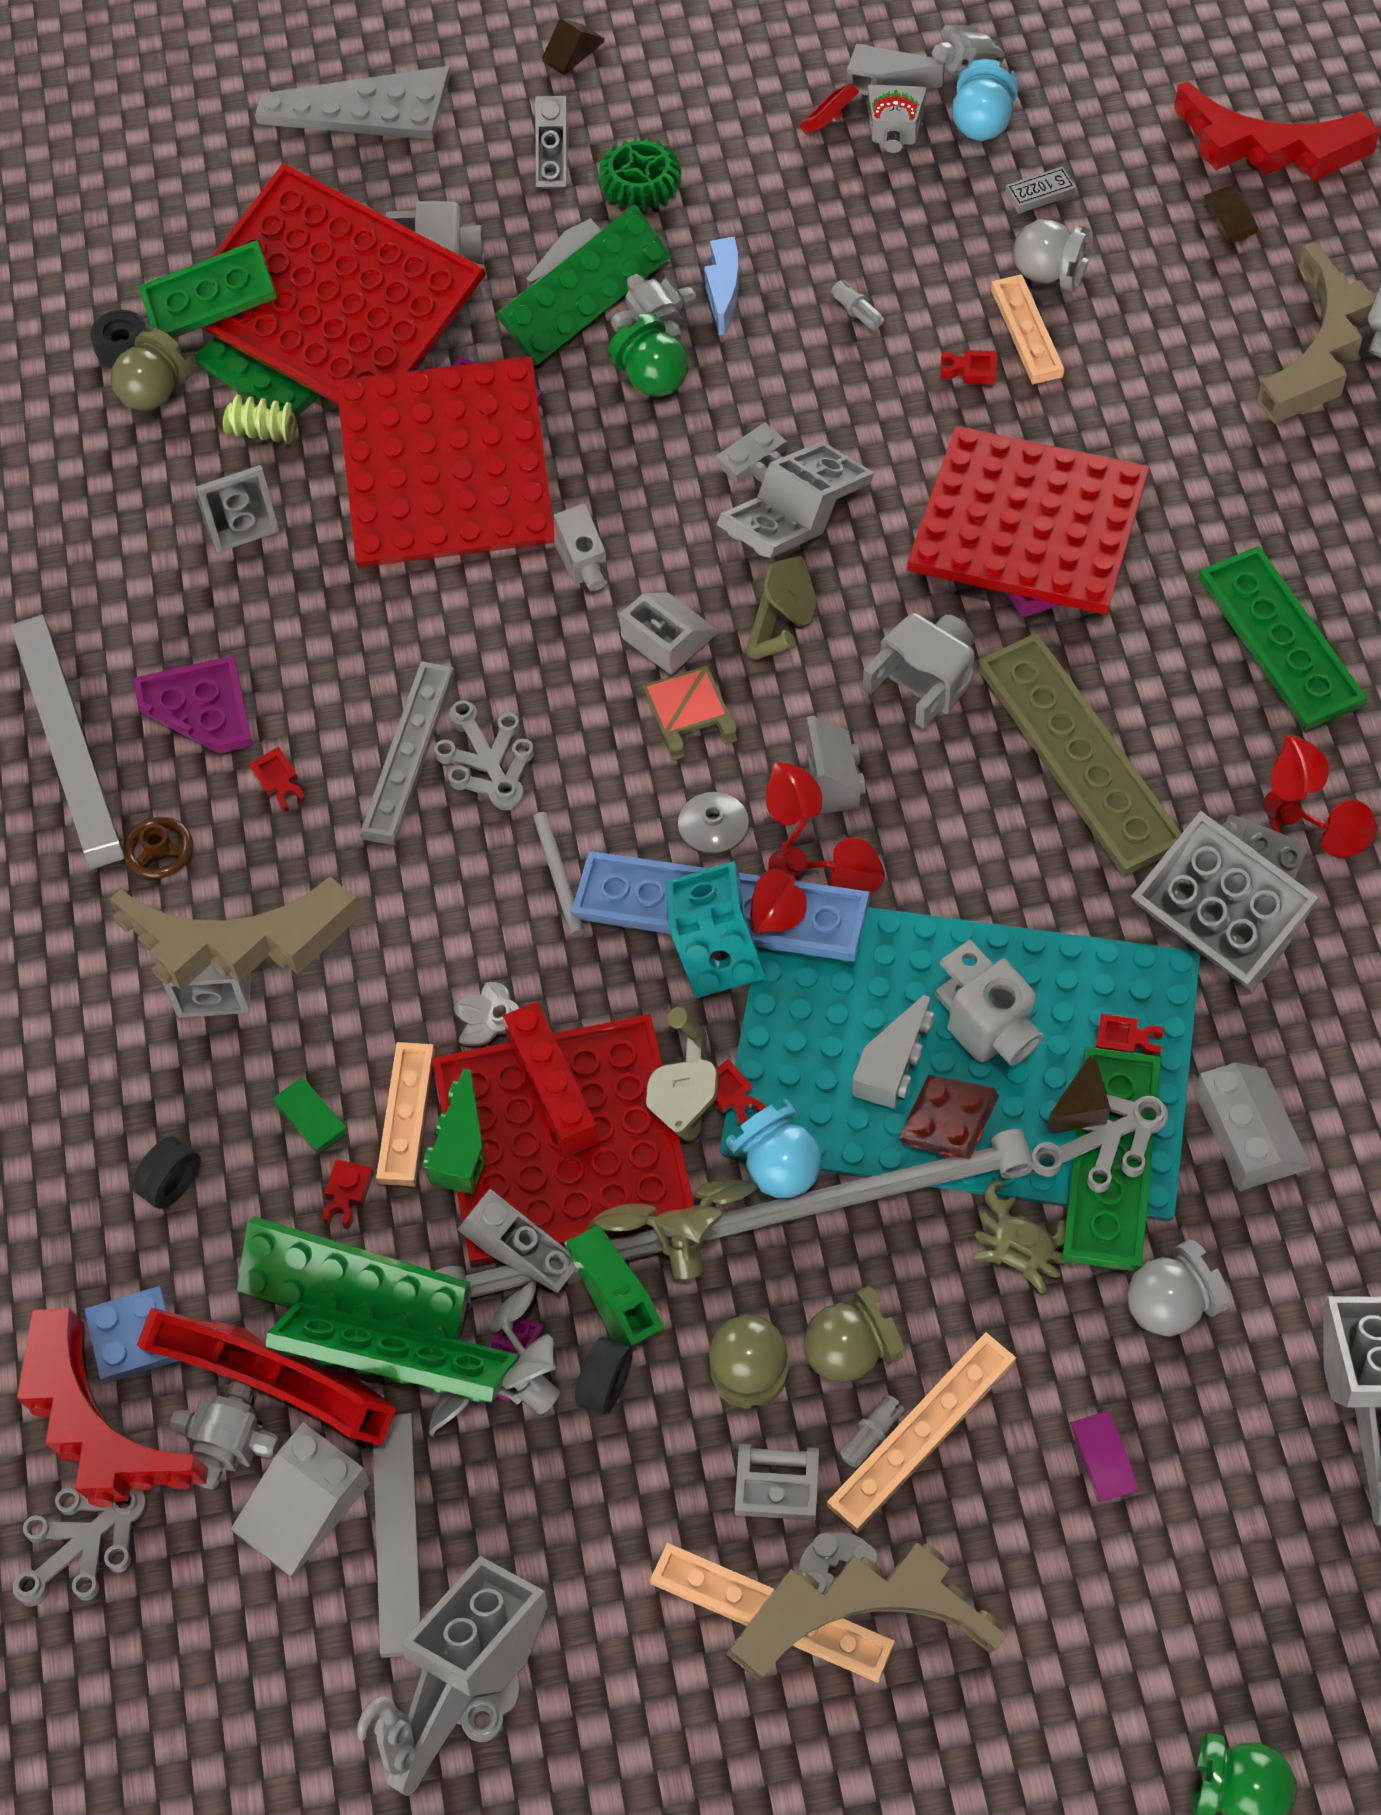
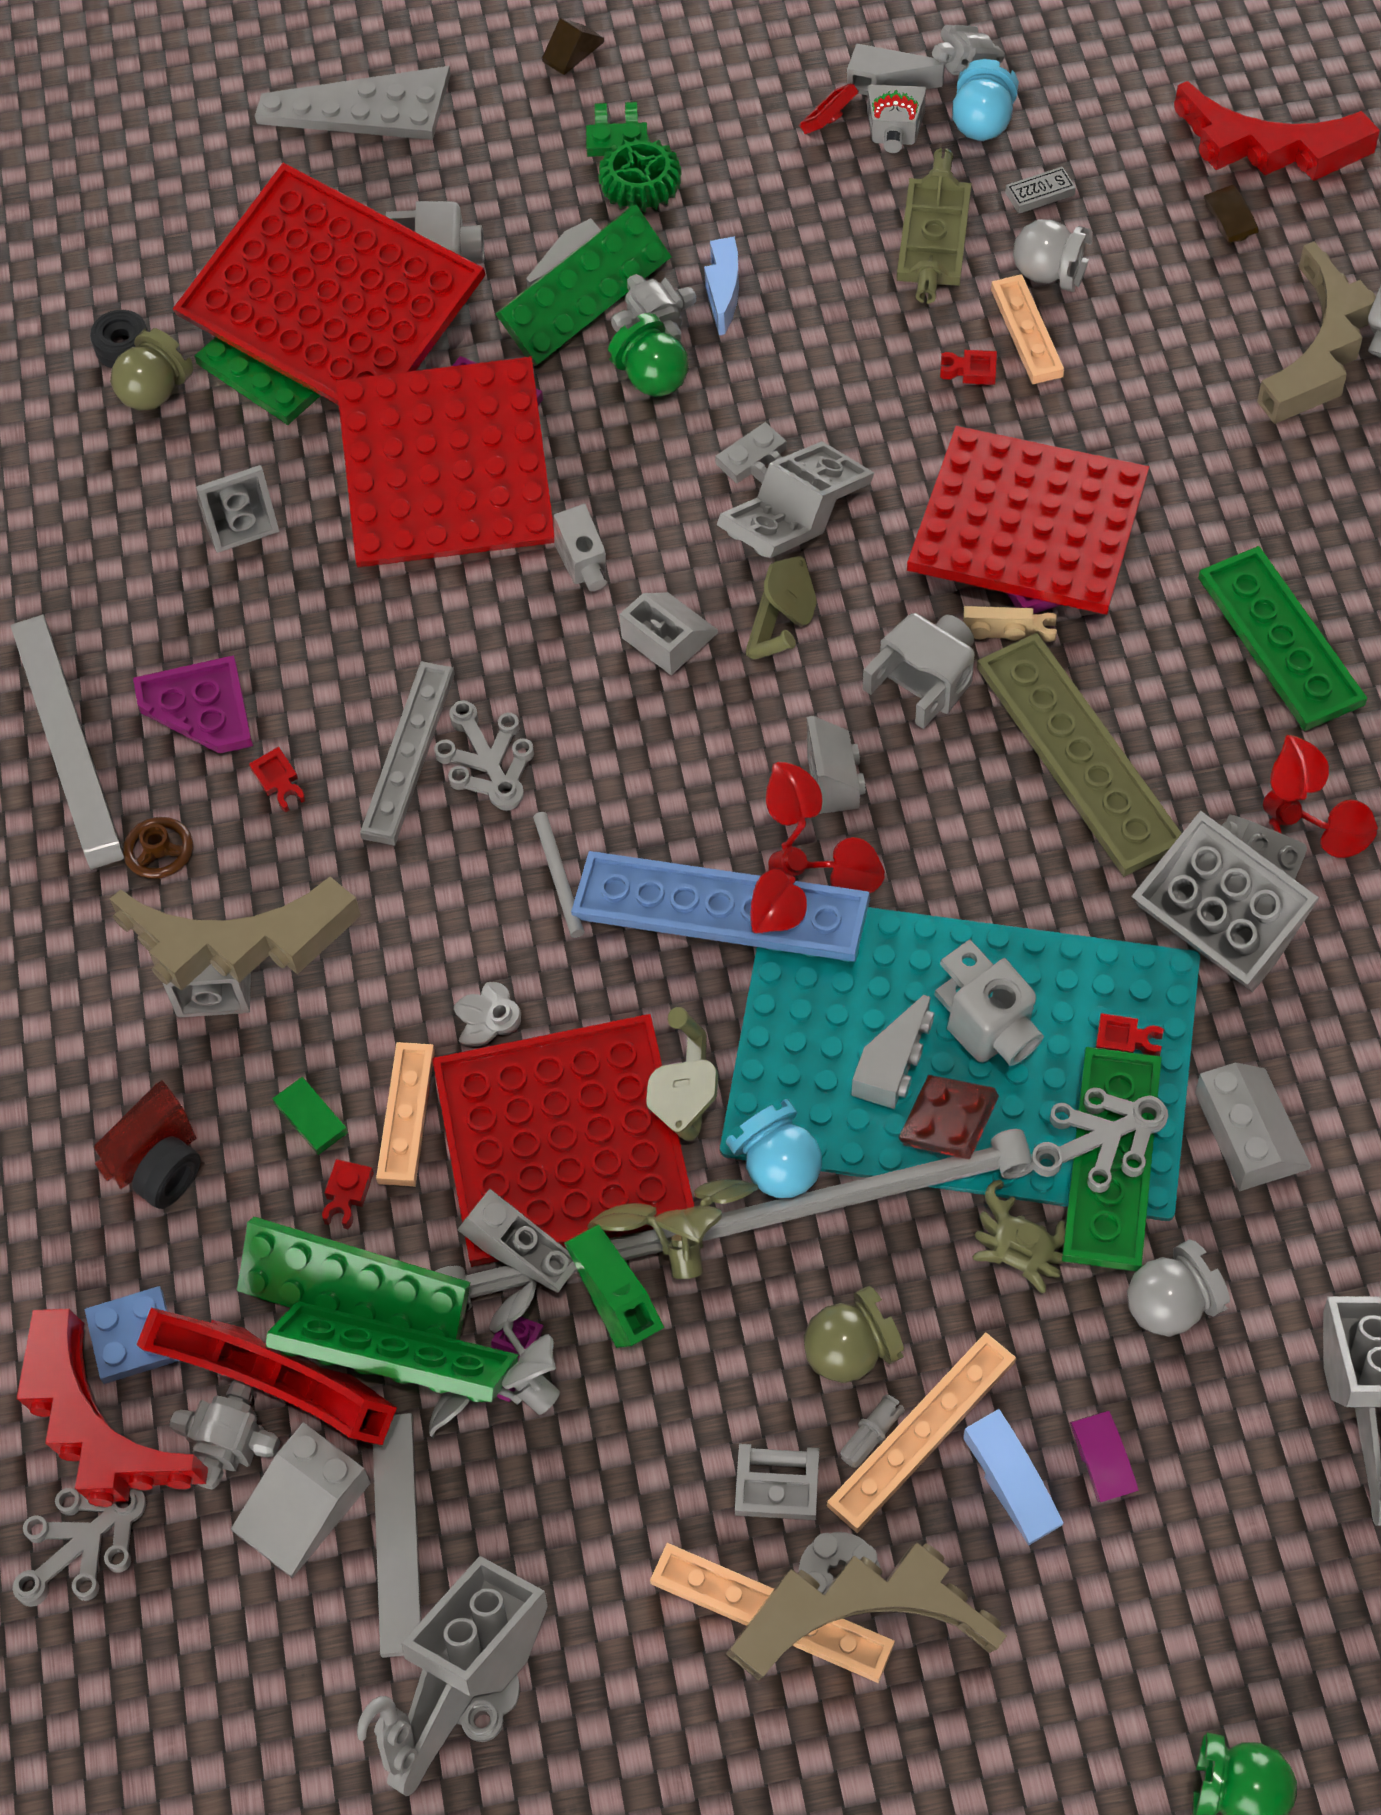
(138, 1131): none -> clear red slope
(208, 291): green plate -> none
(259, 420): yellowish green piece -> none
(459, 1149): green slope -> none
(551, 141): light grey slope -> none
(552, 1078): red arch -> none
(603, 135): none -> green plate
(603, 1375): black tyre -> none
(686, 705): flag -> none
(707, 918): teal bracket -> none
(717, 834): light grey dish -> none
(733, 1092): red plate -> none
(748, 1361): olive tile -> none
(857, 304): light grey axle -> none
(934, 229): none -> olive plate
(1008, 623): none -> tan plate
(1012, 1476): none -> light blue slope
(1082, 1103): dark brown slope -> none

